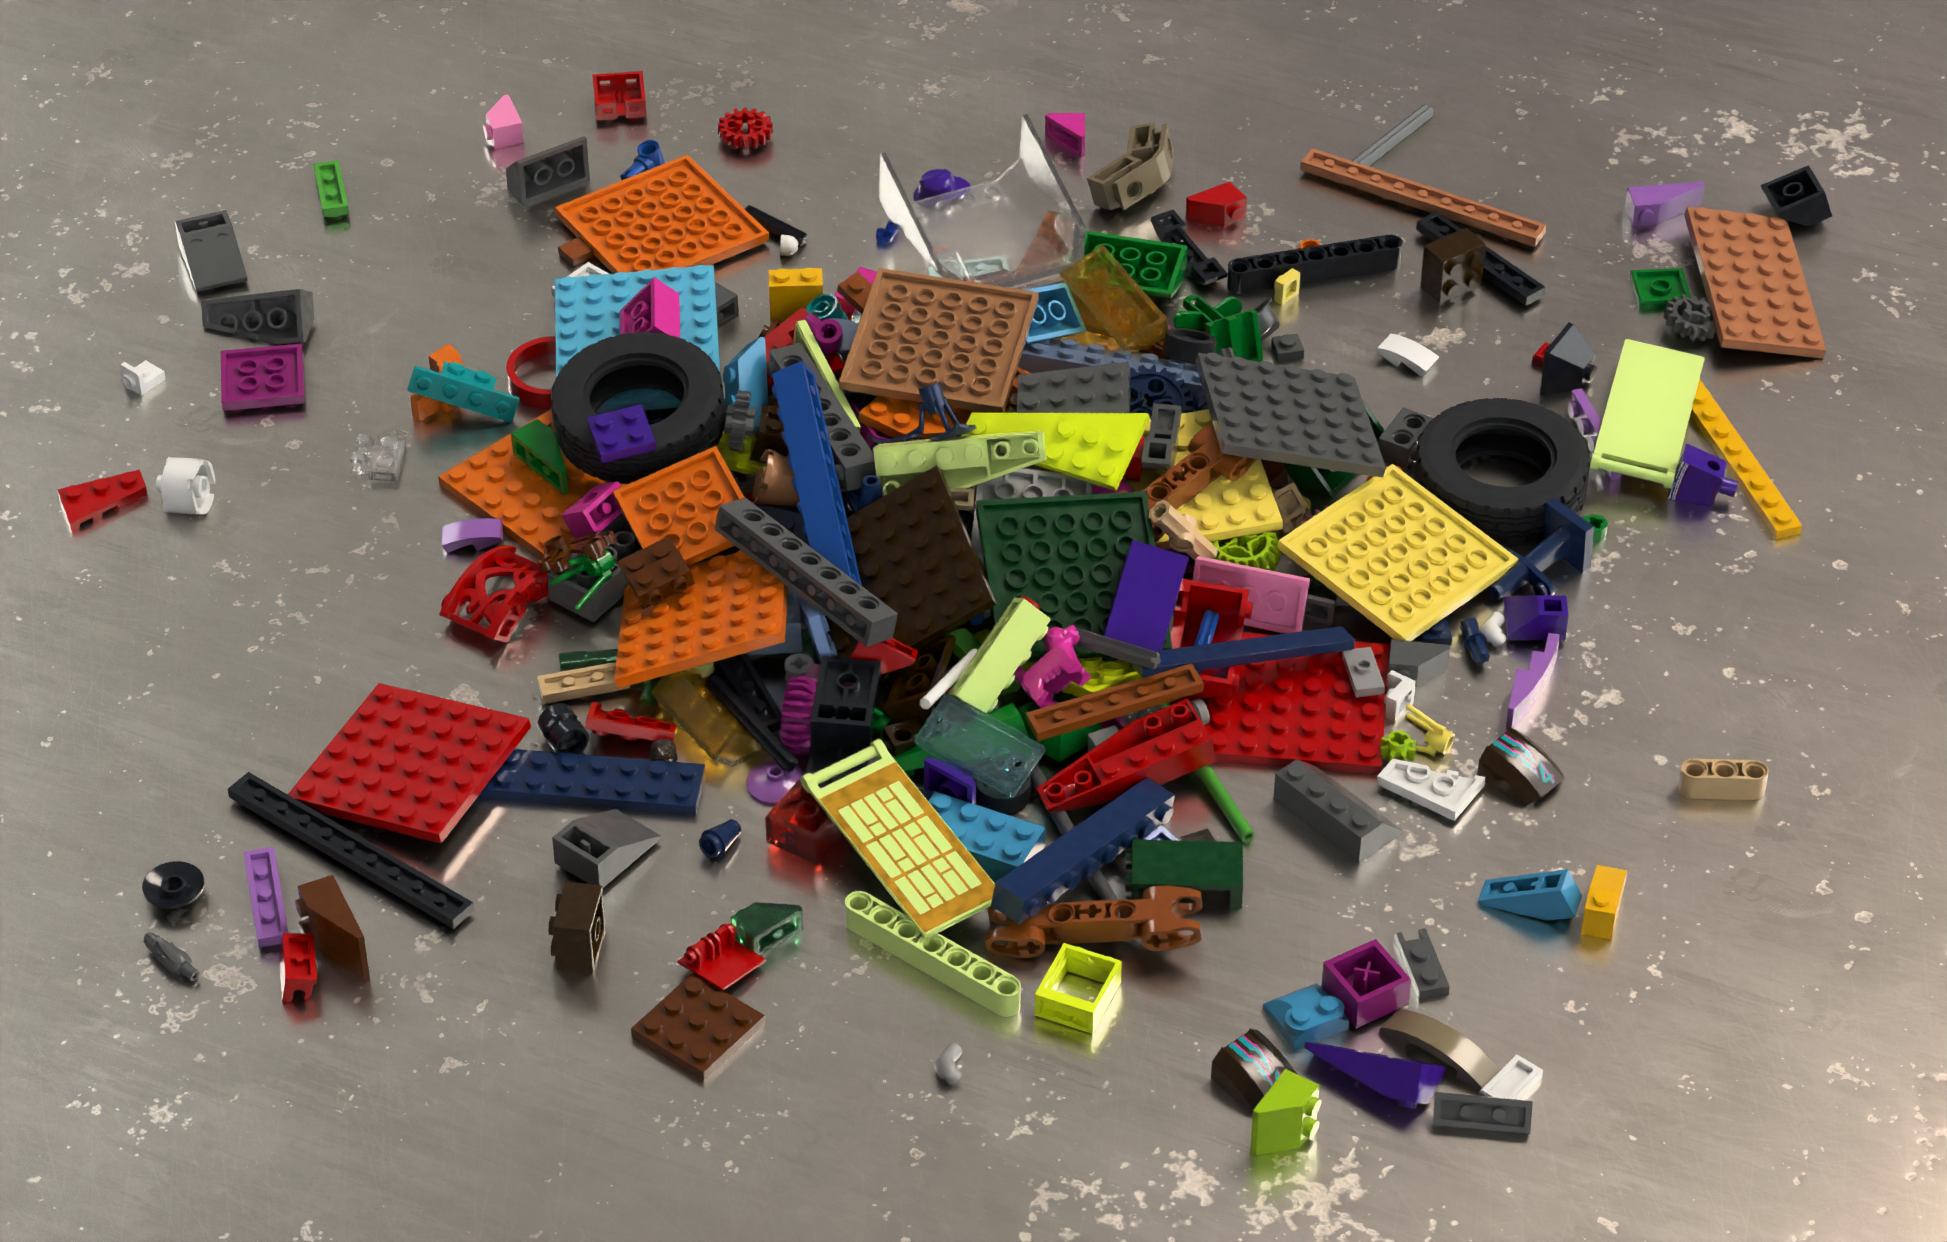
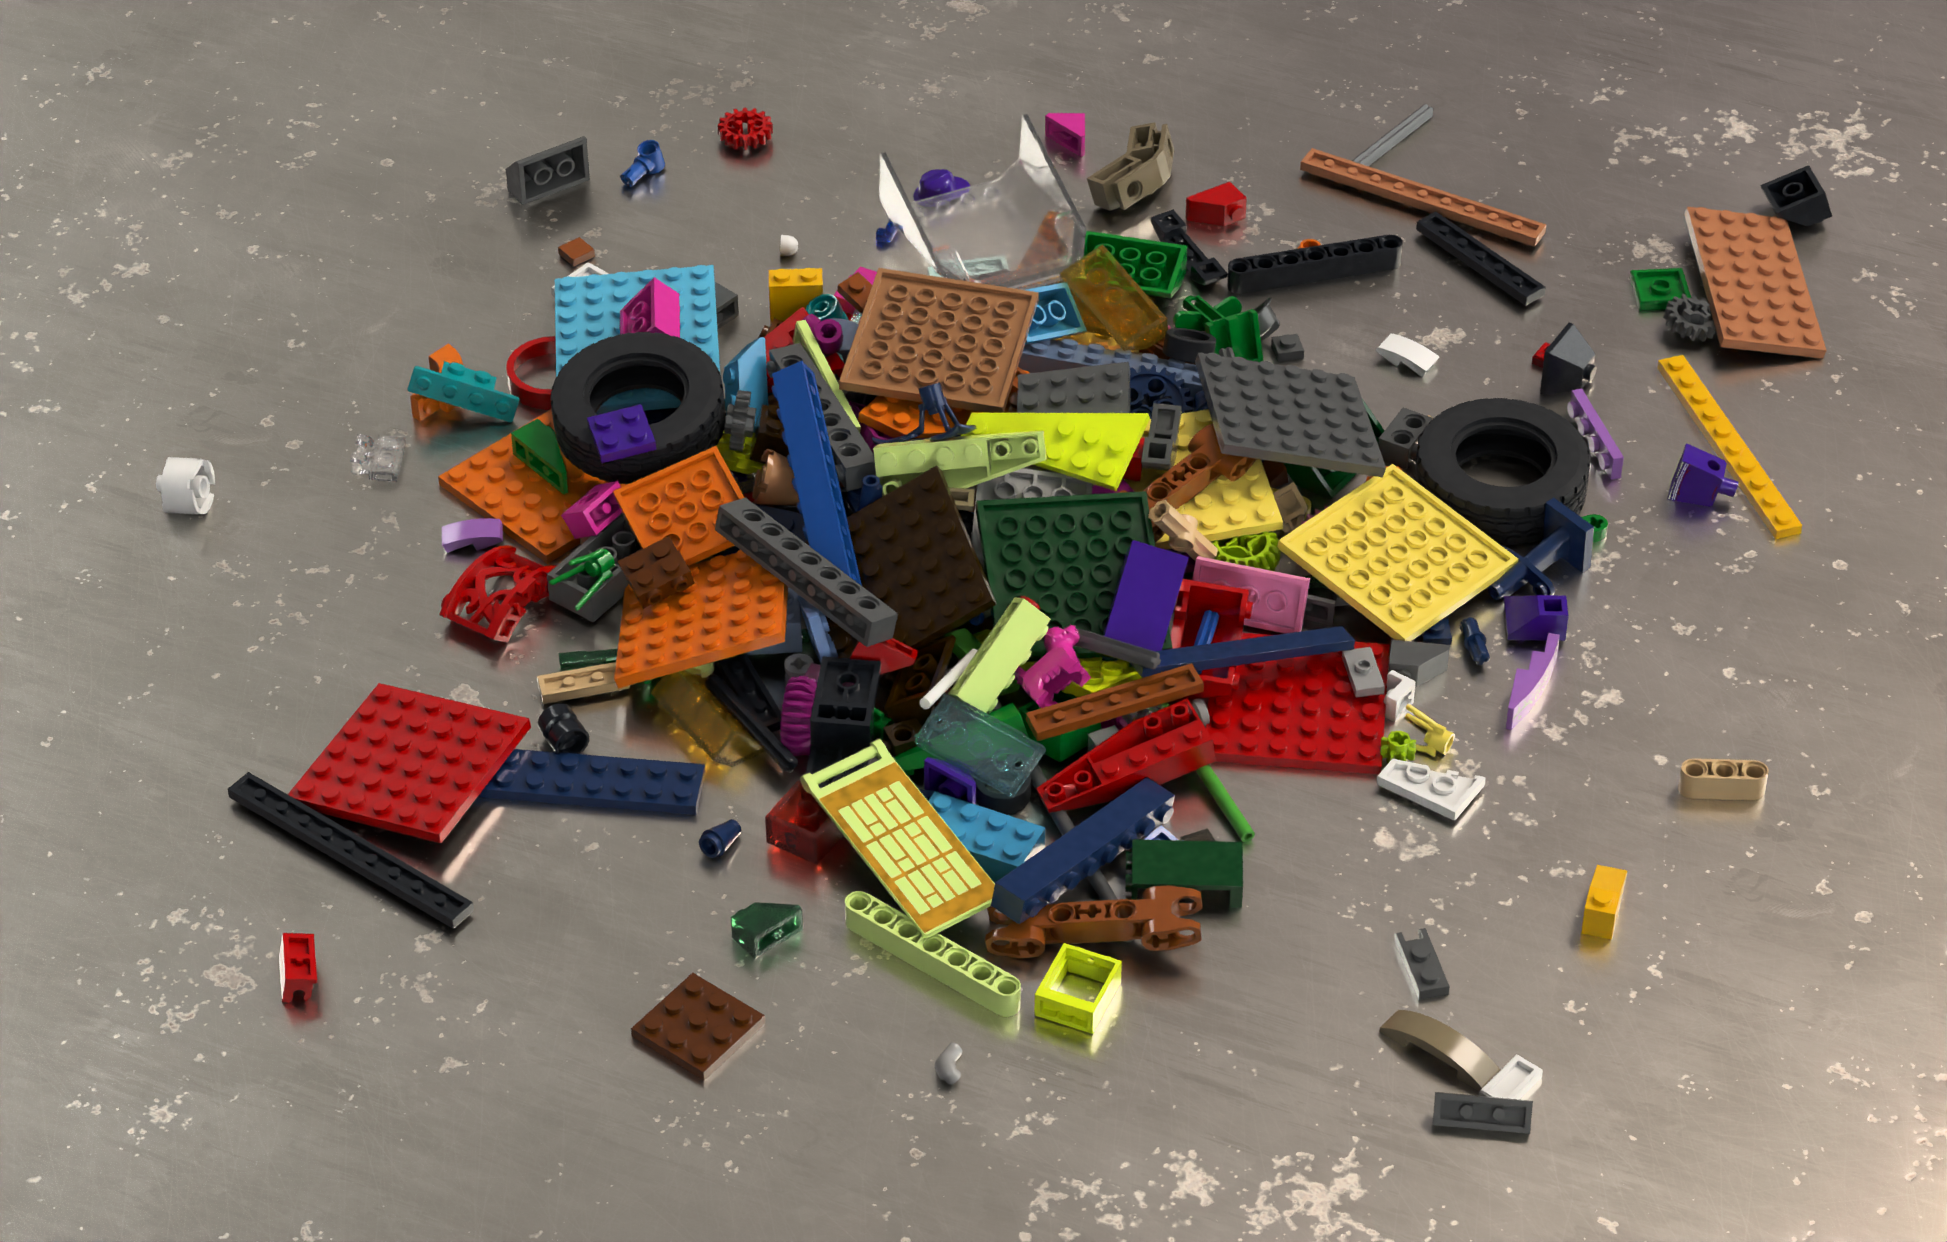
(97, 496): red wing -> none
(142, 377): white bracket -> none
(171, 957): dark grey piece -> none
(173, 884): black dish -> none
(210, 250): dark grey slope -> none
(262, 377): magenta plate -> none
(266, 896): medium lavender plate -> none
(268, 317): dark grey wedge -> none
(331, 188): bright green plate -> none
(333, 925): reddish brown slope -> none
(503, 124): bright pink slope -> none
(559, 549): reddish brown plant -> none
(577, 927): dark brown brick -> none
(601, 845): dark grey slope -> none
(611, 97): red piece -> none
(619, 722): red wing -> none
(662, 220): orange plate -> none
(662, 747): clear smoke bush -> none
(720, 958): red hinge -> none
(770, 783): medium lavender dish -> none
(776, 226): black axle -> none
(1248, 1068): dark brown slope -> none
(1285, 1115): lime slope -> none
(1287, 286): light yellow plate -> none
(1307, 1015): dark azure slope -> none
(1332, 810): dark grey slope -> none
(1366, 983): magenta brick -> none
(1393, 1077): dark purple wedge -> none
(1452, 265): dark brown brick -> none
(1492, 629): white arm -> none
(1518, 768): dark brown slope -> none
(1535, 895): dark azure slope -> none
(1647, 412): yellowish green flag -> none
(1661, 202): medium lavender slope -> none

